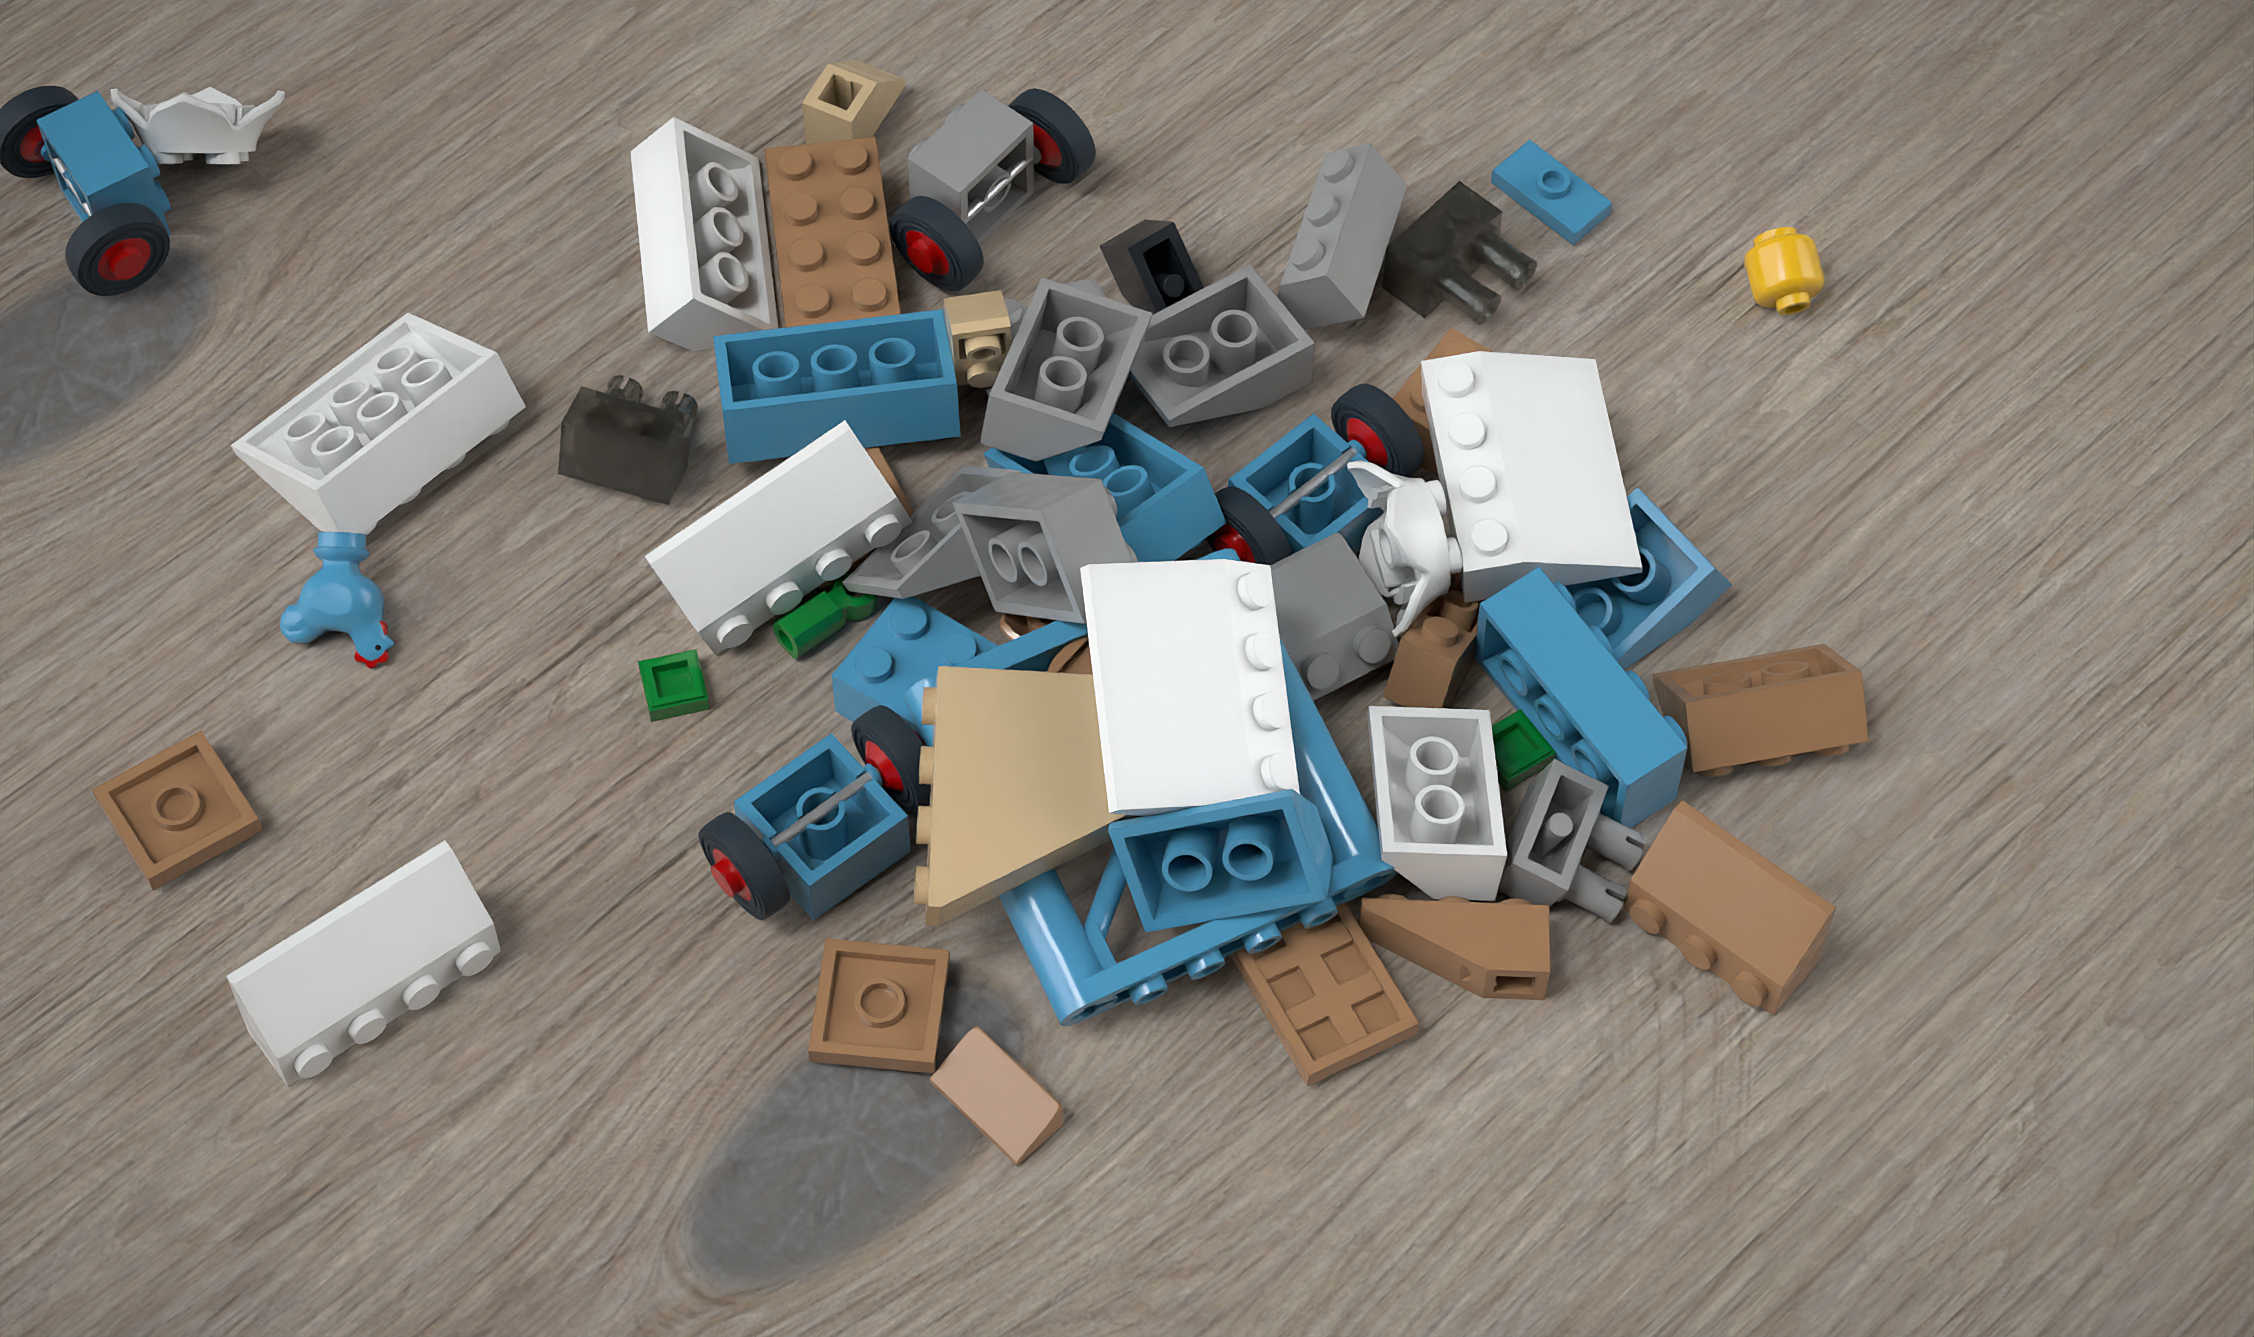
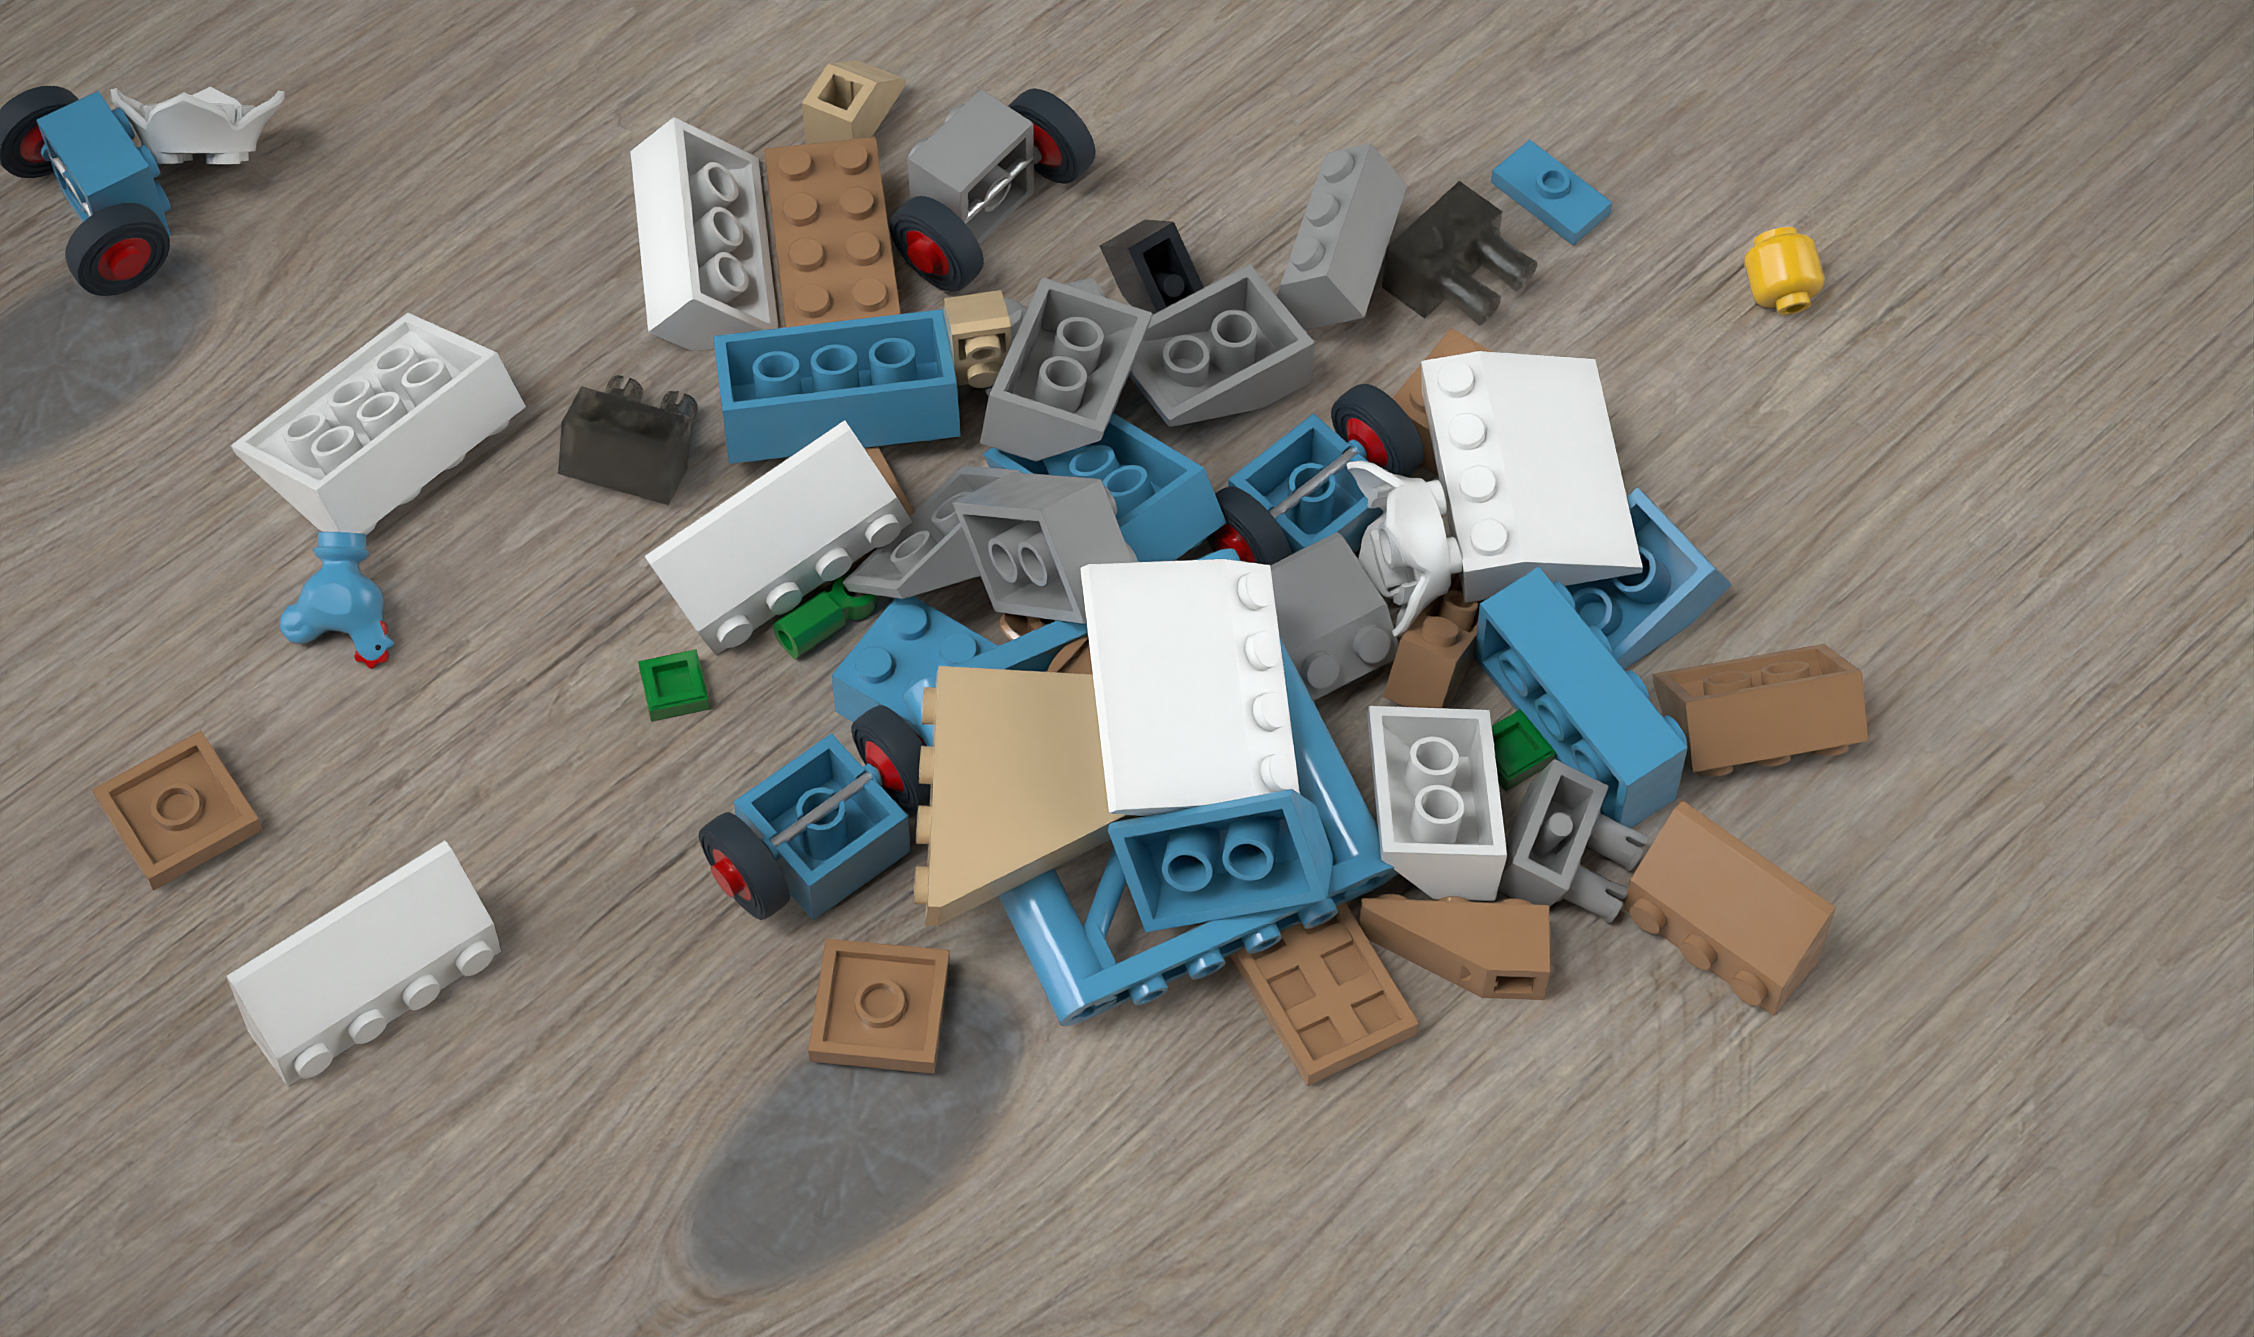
(998, 1096): slope -> none

